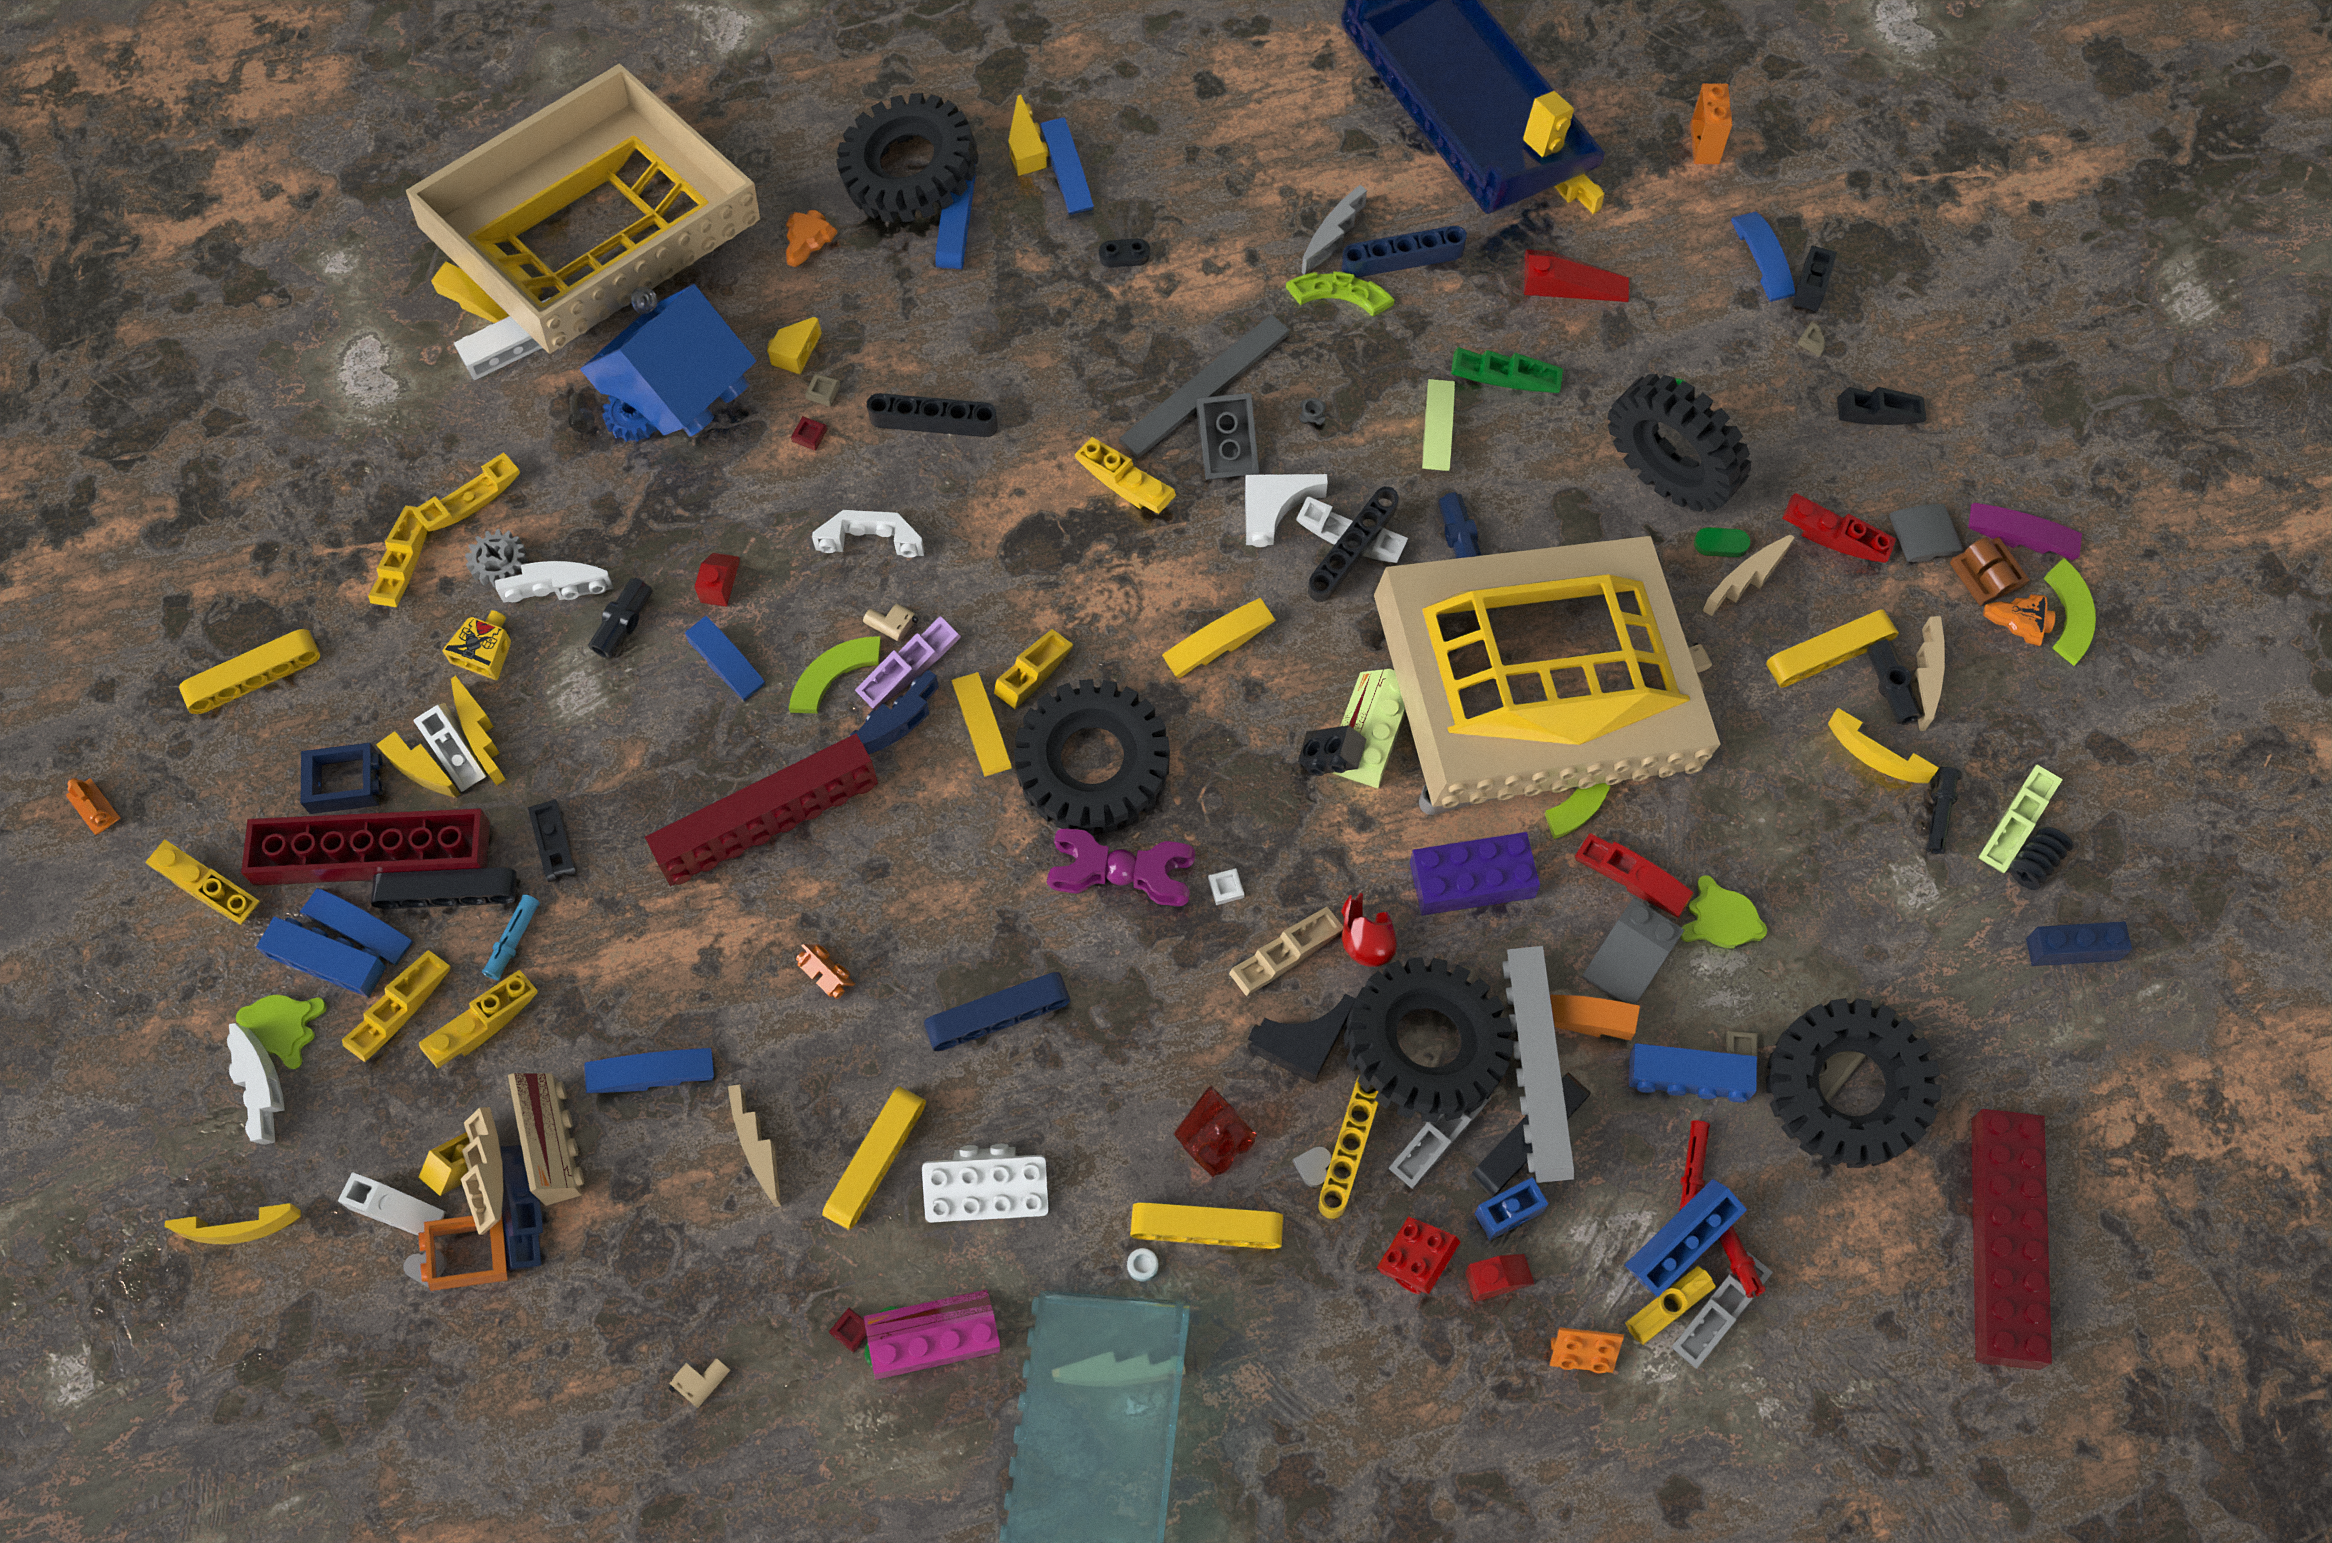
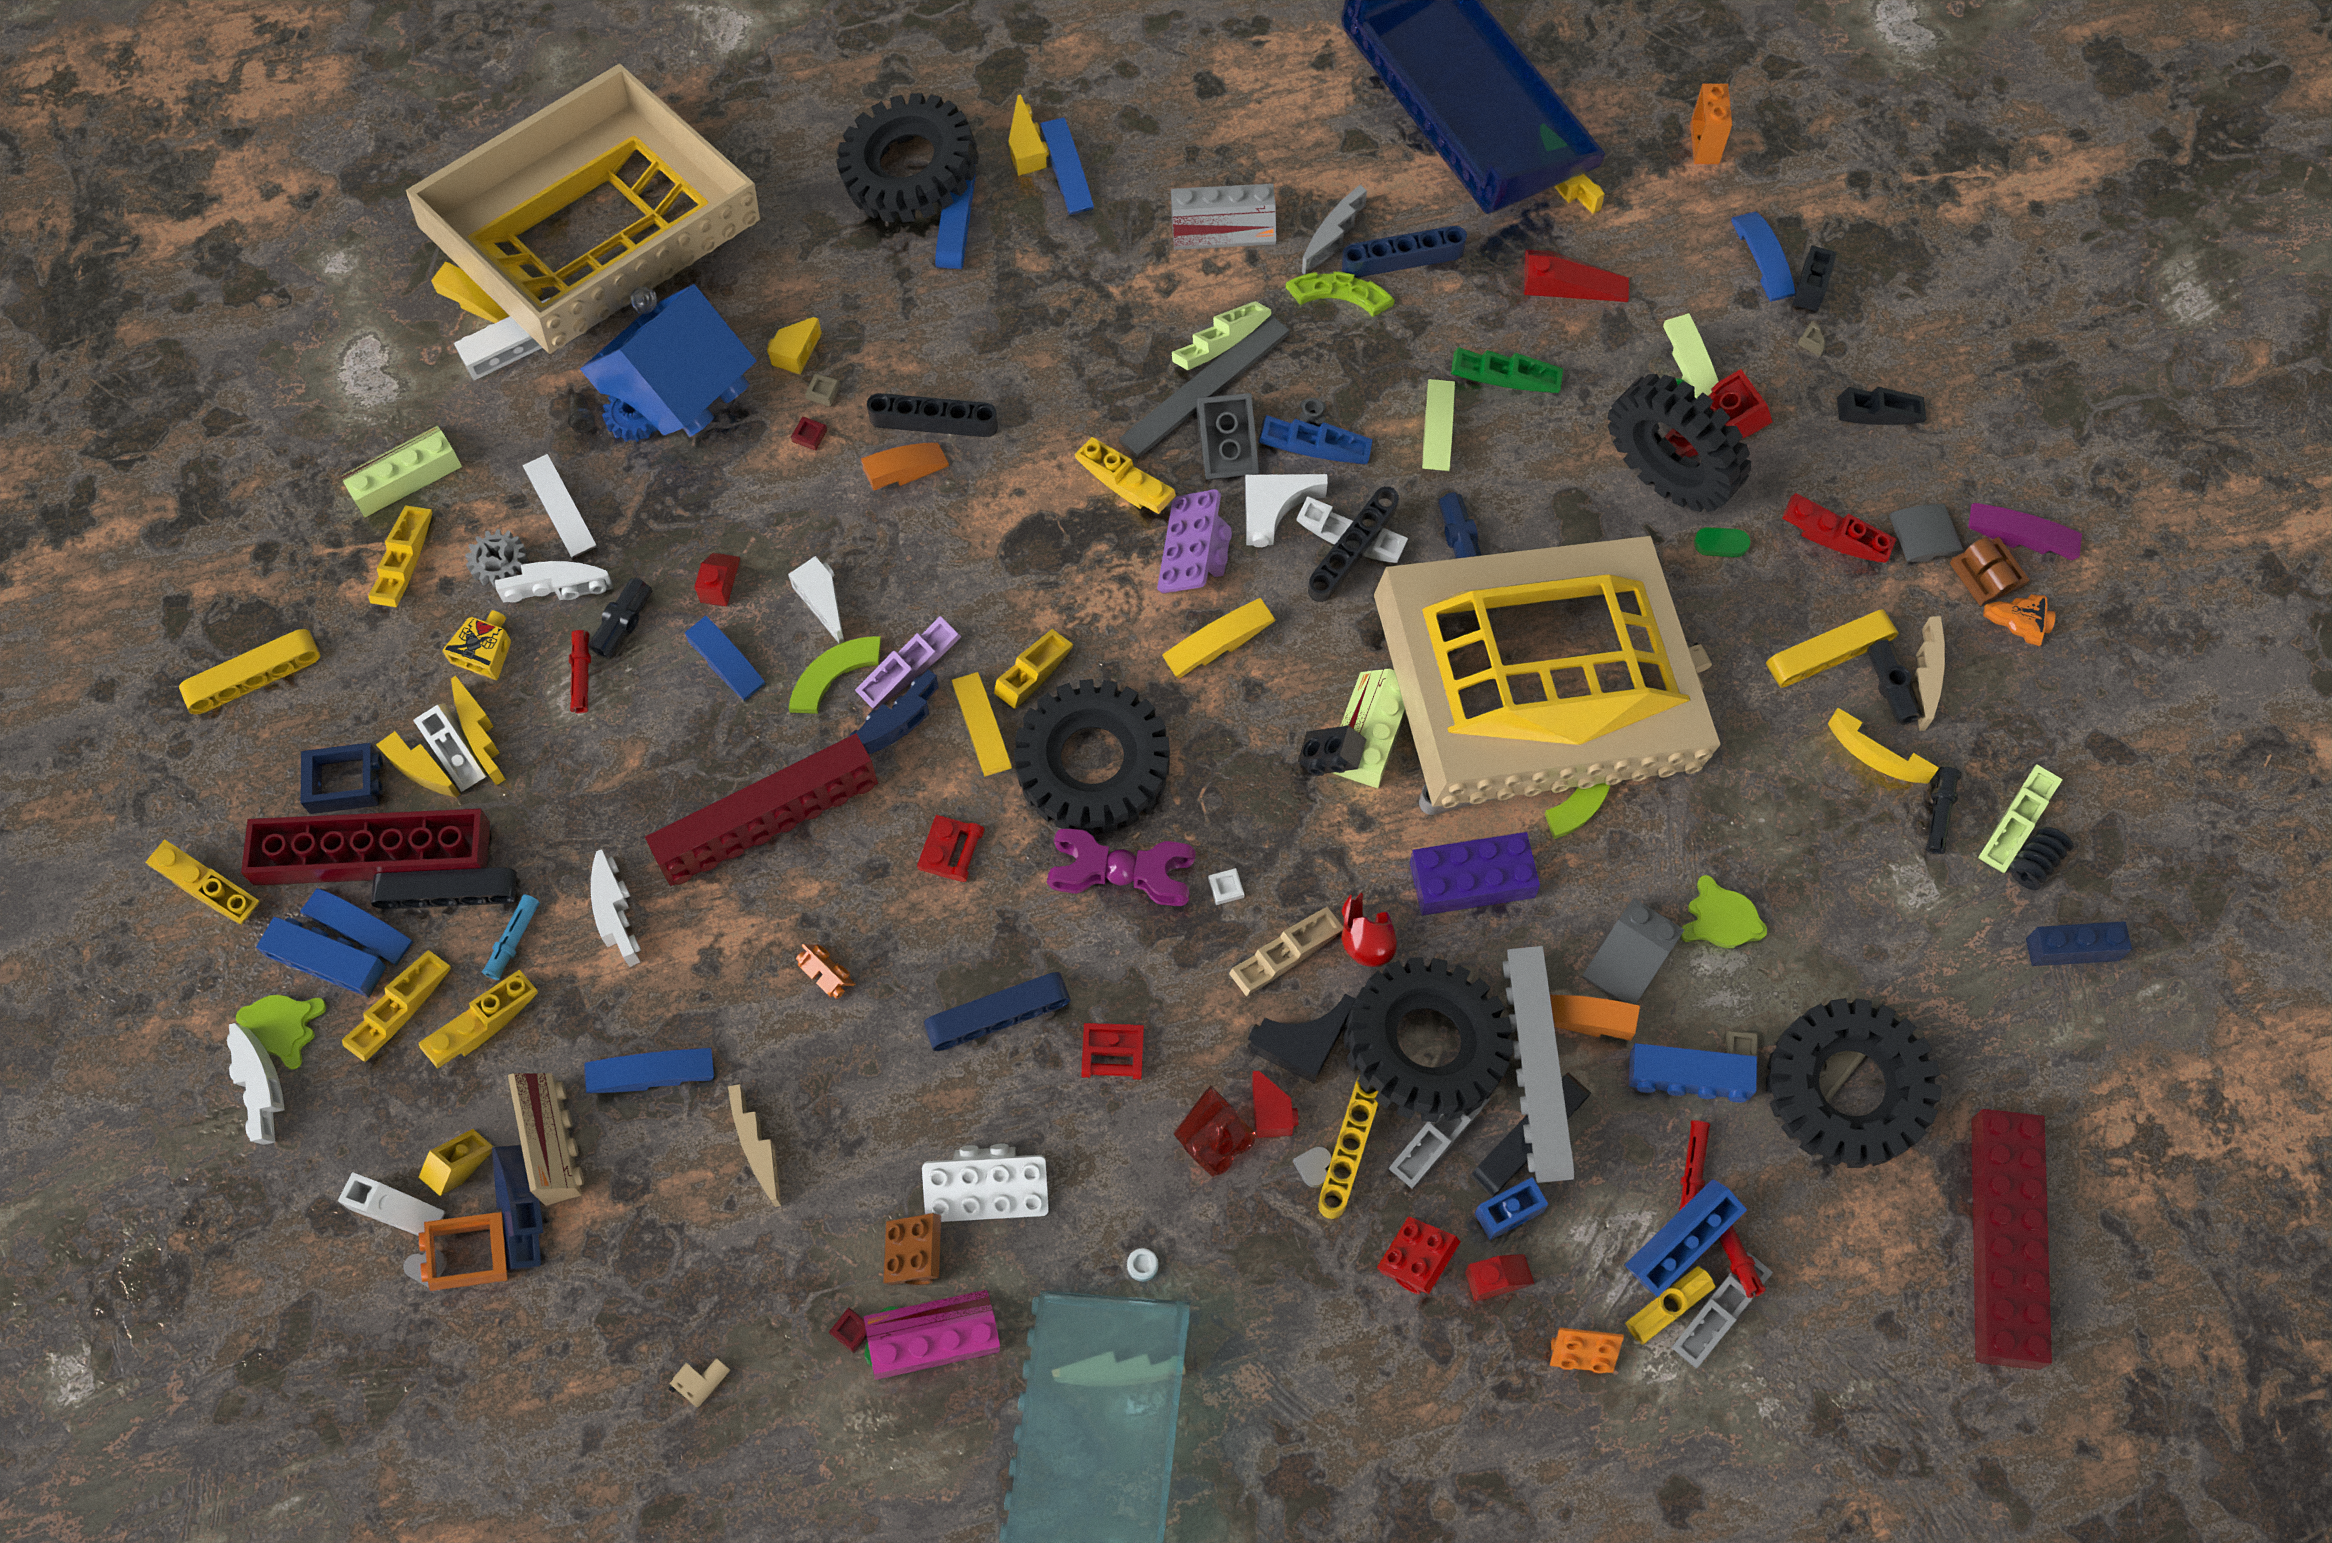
(91, 804): orange hinge -> none
(270, 1221): yellow slope -> none
(401, 471): none -> yellowish green slope
(470, 497): yellow slope -> none
(485, 1176): tan slope -> none
(552, 839): black plate -> none
(559, 506): none -> white slope
(579, 663): none -> red pin
(609, 906): none -> white slope
(806, 234): orange rock -> none
(816, 588): none -> white slope
(831, 535): white slope -> none
(874, 1158): yellow beam -> none
(895, 624): tan piece -> none
(903, 464): none -> orange slope
(912, 1250): none -> dark orange plate
(942, 844): none -> red plate
(1112, 1040): none -> red plate
(1124, 253): black plate -> none
(1194, 542): none -> medium lavender bracket
(1206, 1225): yellow beam -> none
(1223, 216): none -> light grey slope
(1227, 331): none -> yellowish green slope
(1272, 1108): none -> red slope
(1314, 441): none -> blue slope
(1548, 124): yellow brick -> none
(1636, 873): red slope -> none
(1691, 354): none -> yellowish green slope
(1740, 402): none -> red wedge
(1752, 571): tan slope -> none
(2079, 611): lime tile -> none

